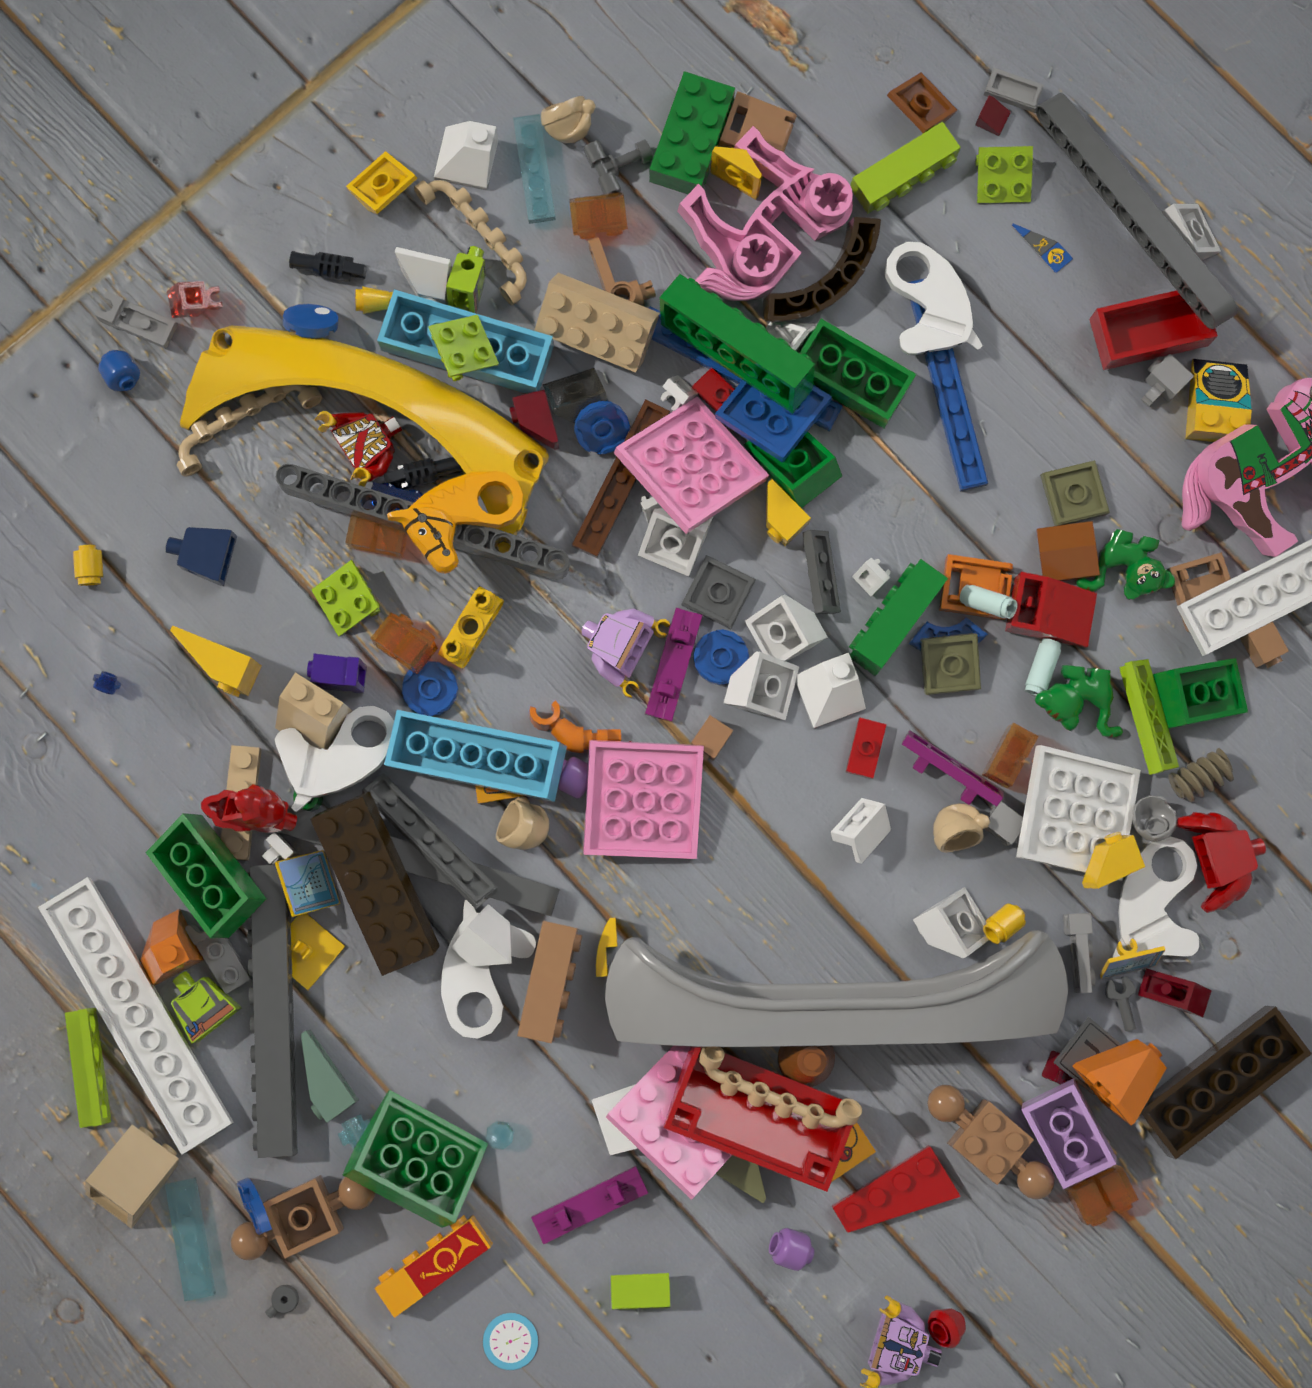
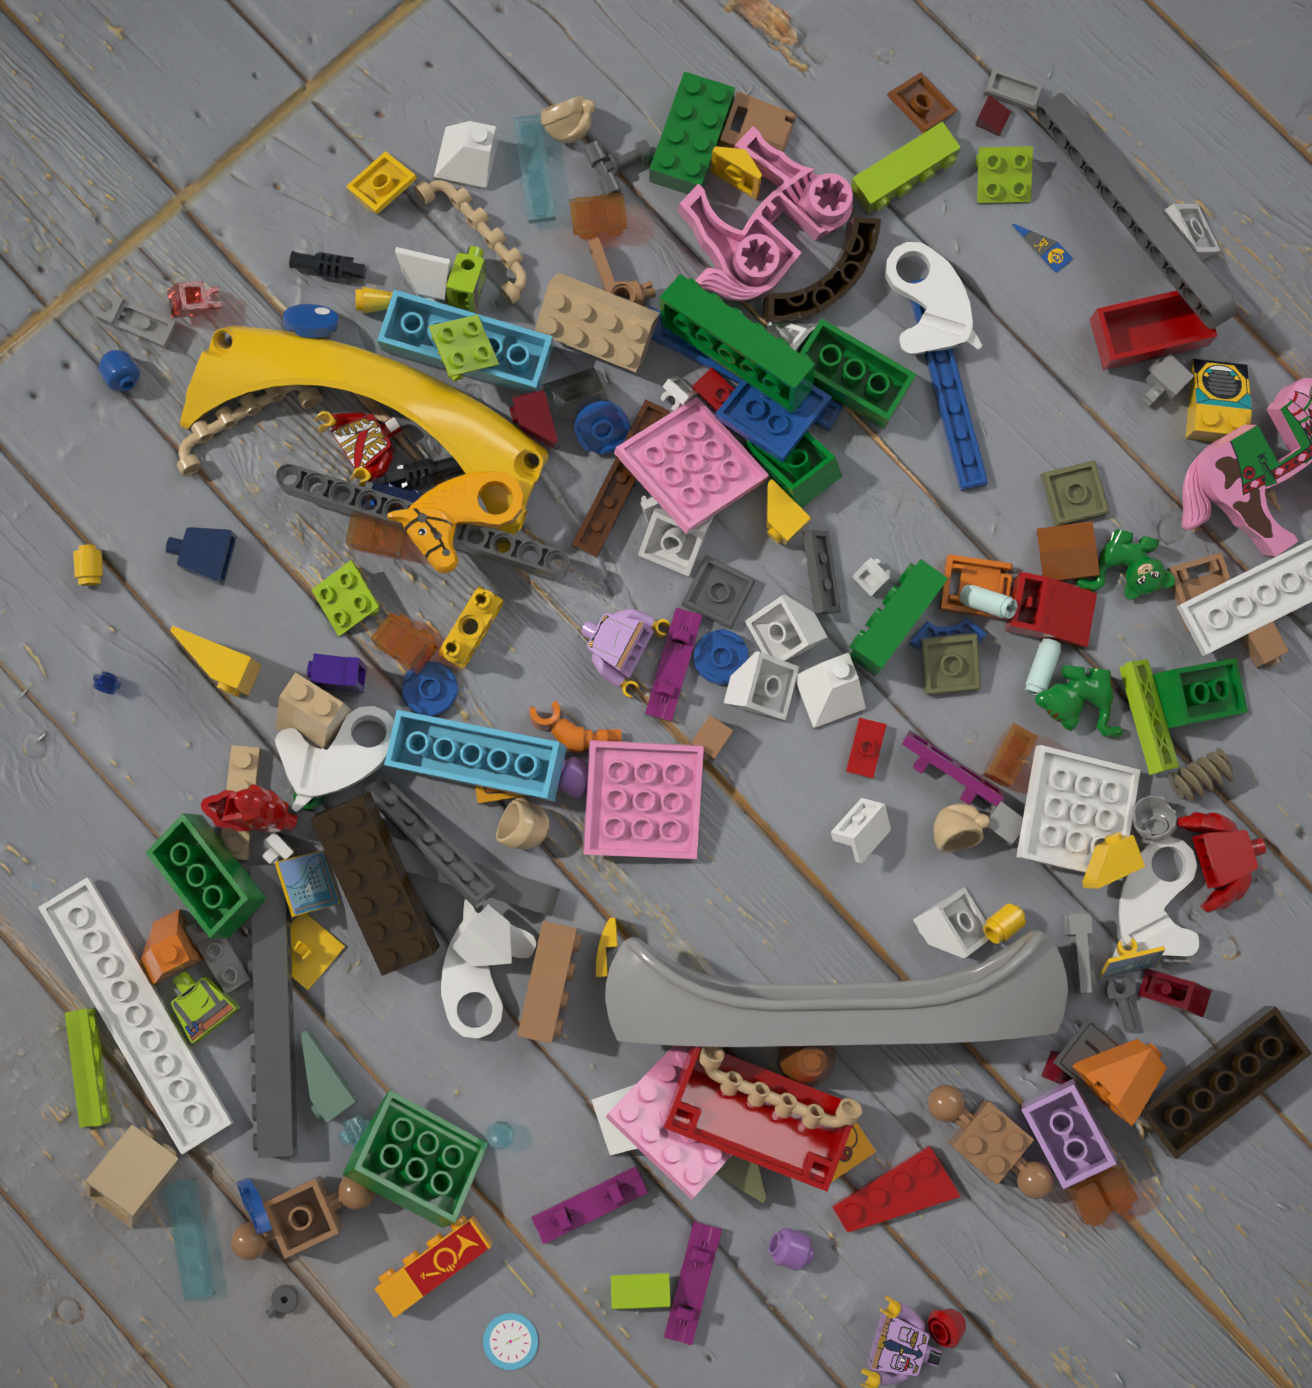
(692, 1282): none -> magenta hinge

